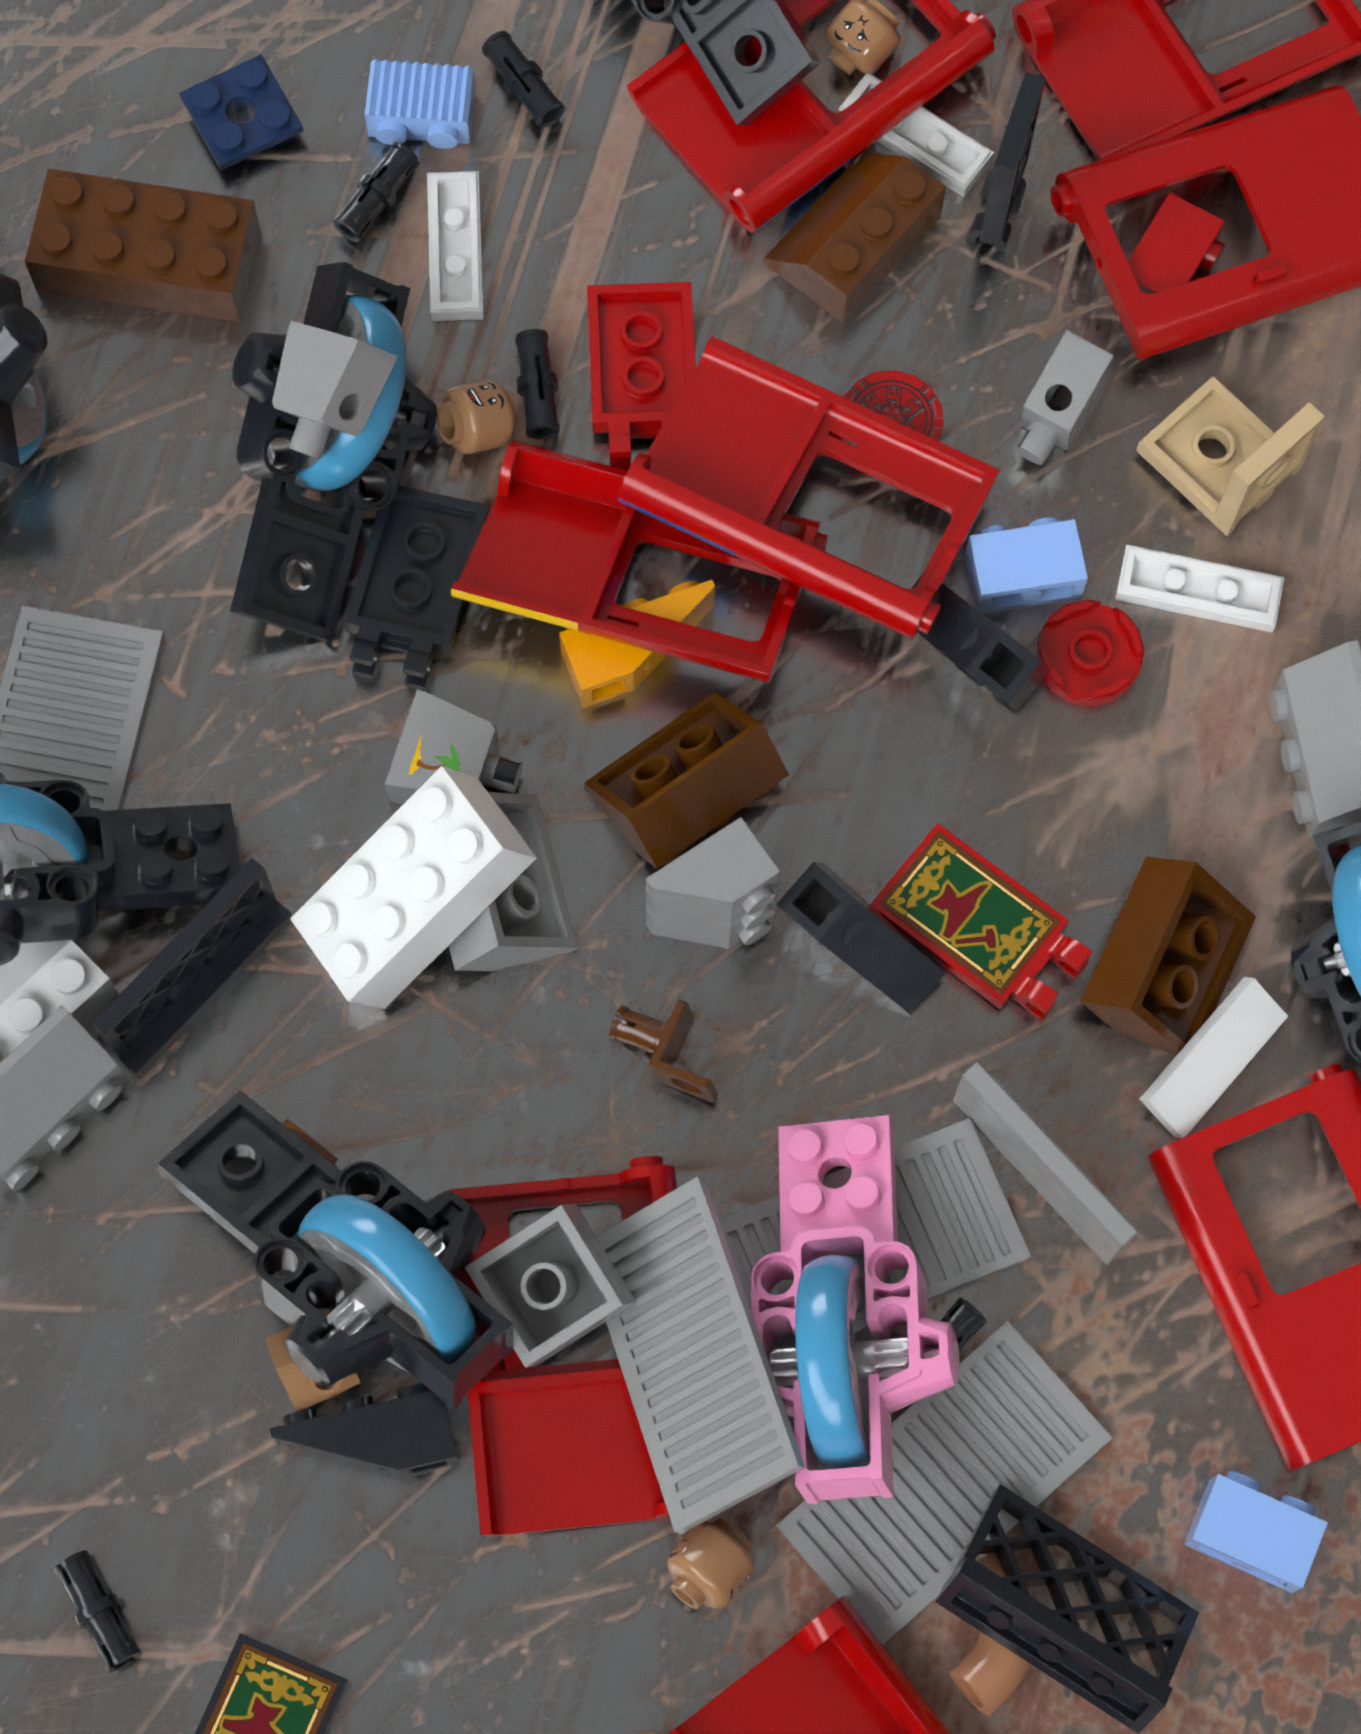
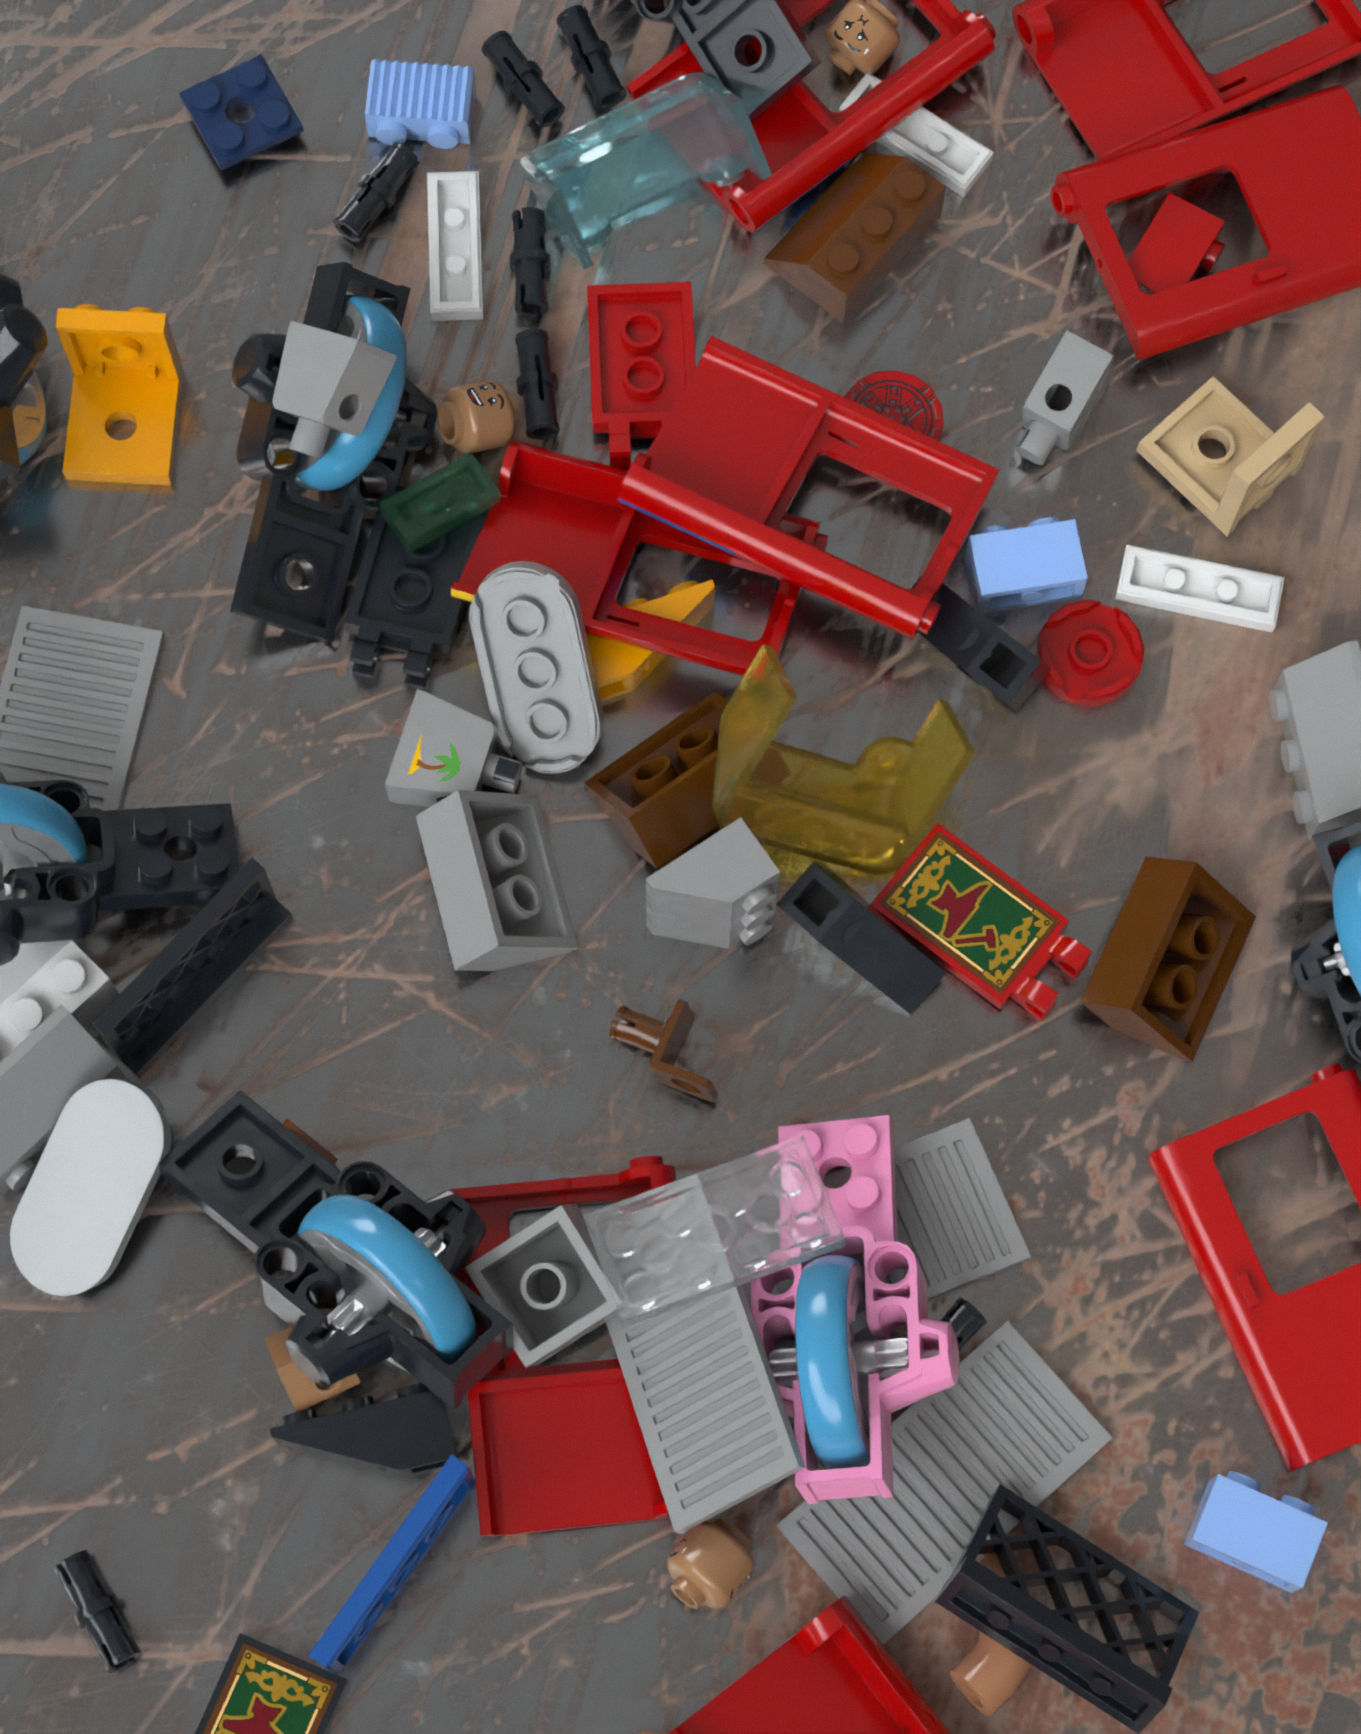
(90, 1186): none -> tile
(121, 371): none -> light orange bracket
(143, 245): reddish brown brick -> none
(393, 1566): none -> blue tile
(412, 888): white brick -> none
(440, 502): none -> clear green plate
(530, 261): none -> black pin
(536, 666): none -> light grey tile
(591, 56): none -> black pin
(639, 155): none -> clear light blue windscreen
(714, 1231): none -> clear plate
(825, 807): none -> clear yellow windscreen
(1005, 182): black tile -> none
(1043, 1163): light grey tile -> none
(1213, 1057): white tile -> none

